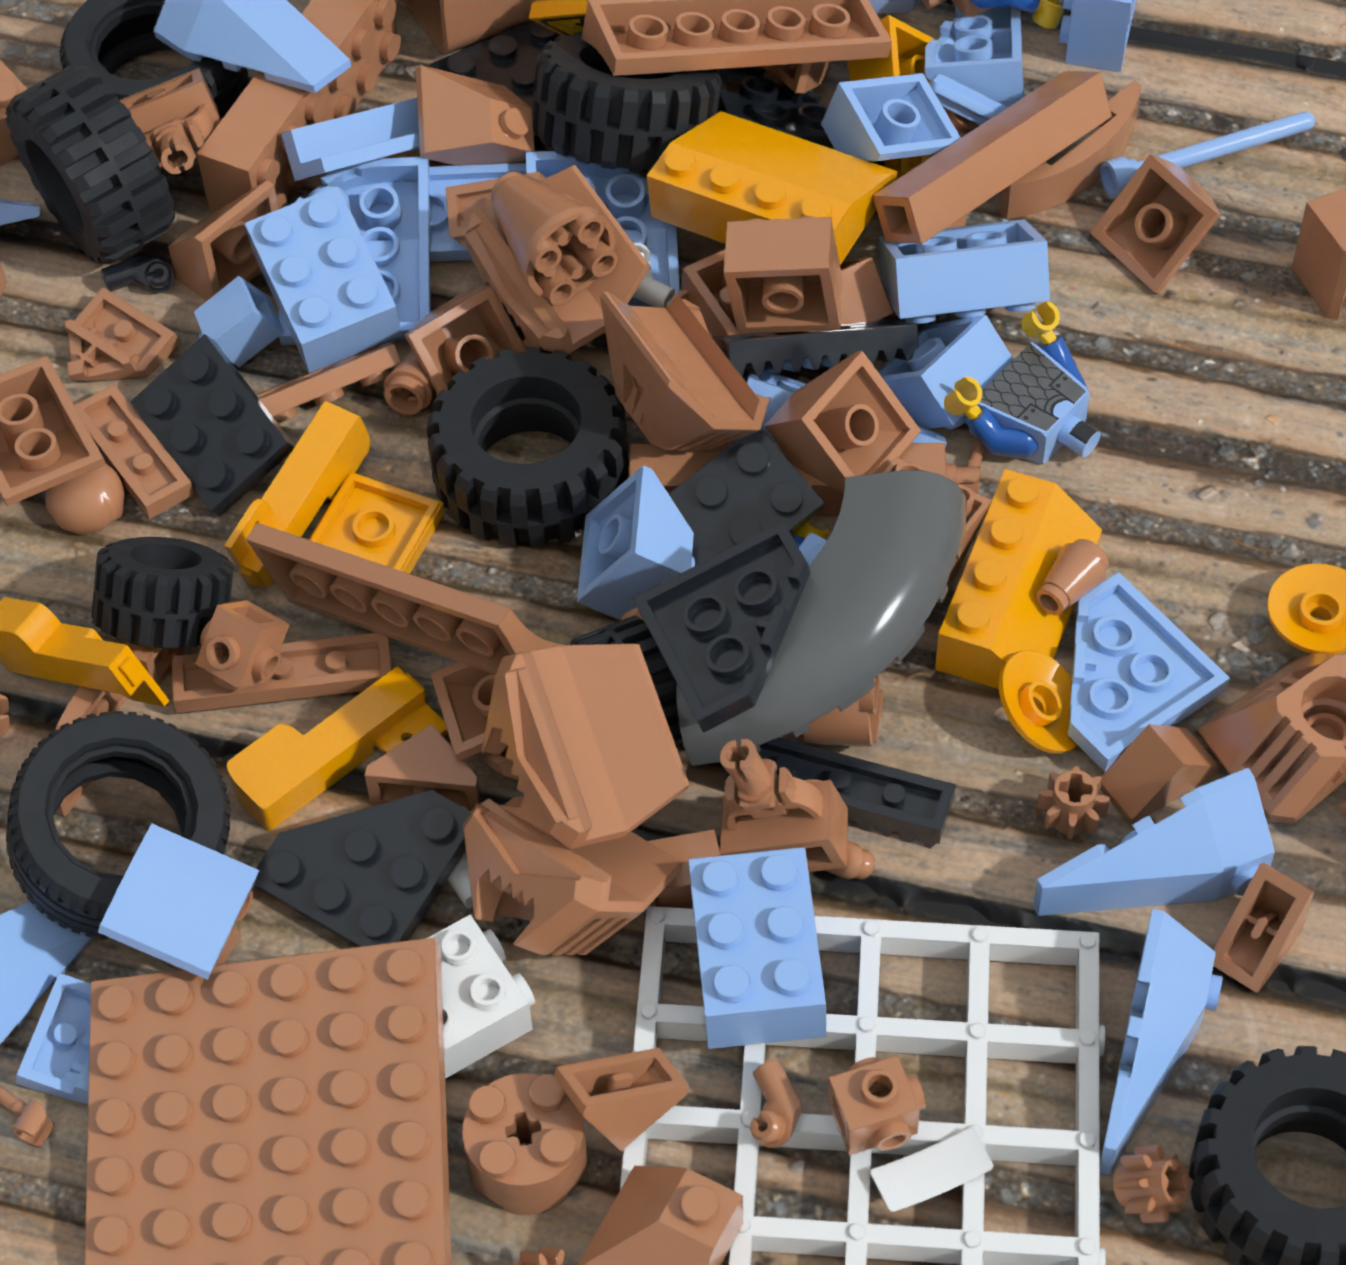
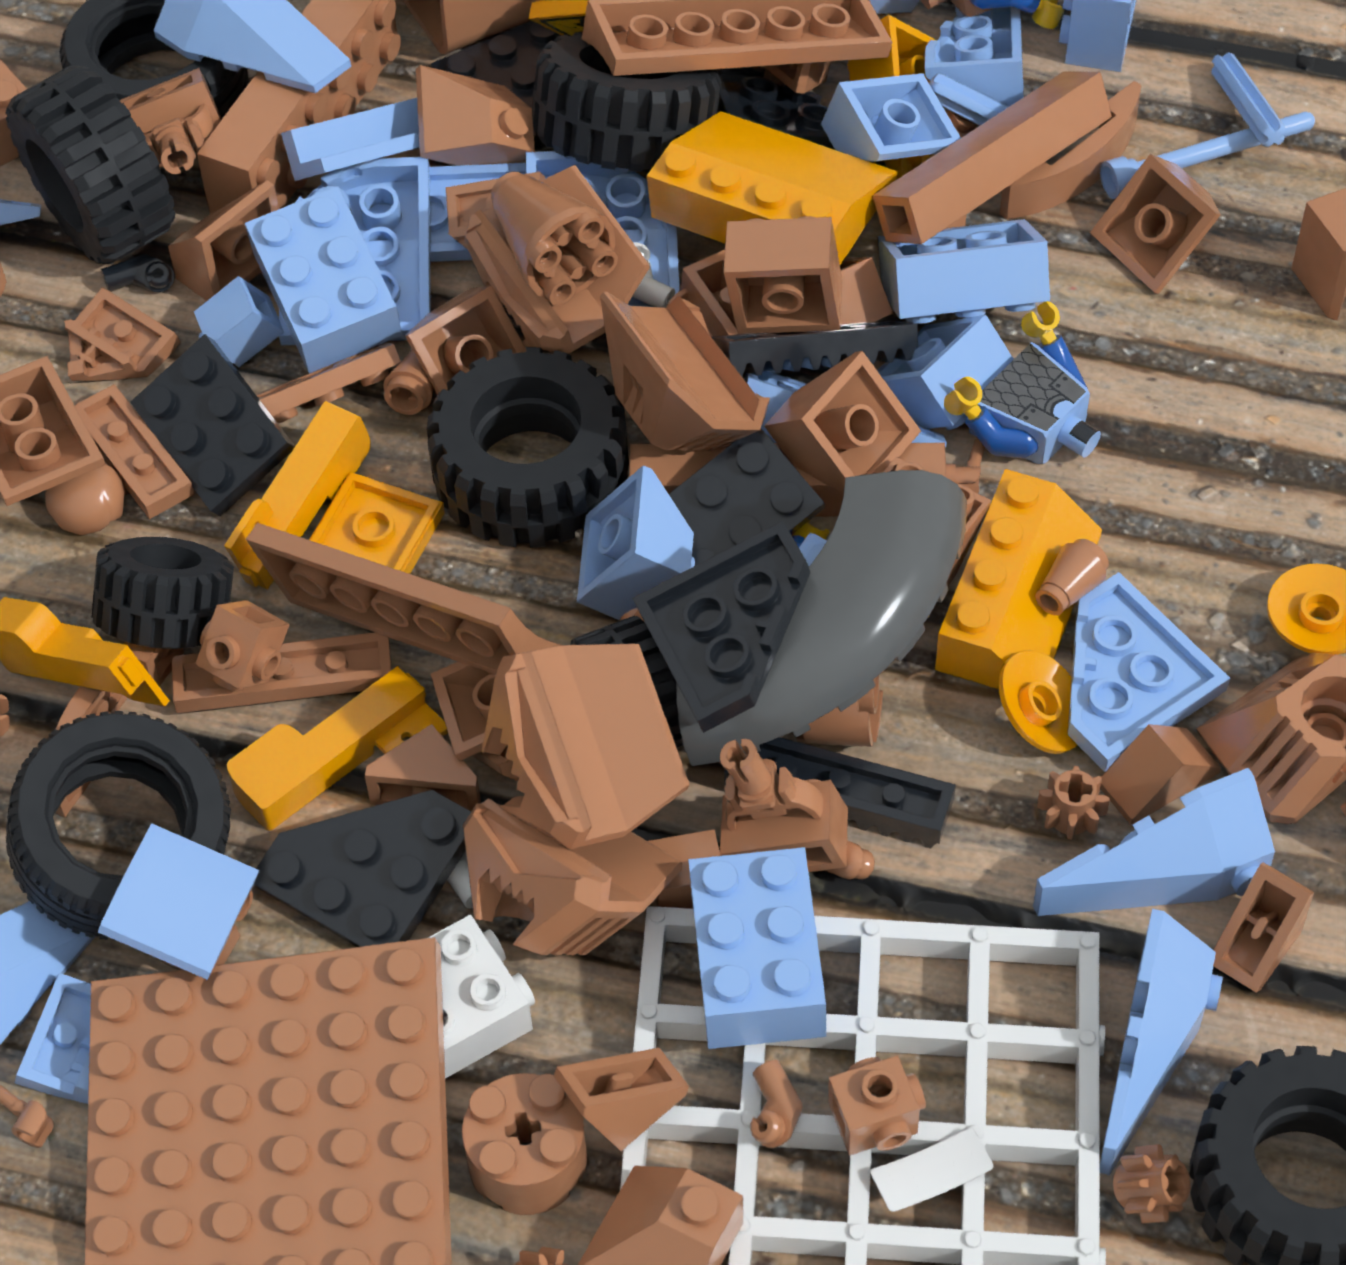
(1248, 100): none -> light blue axle

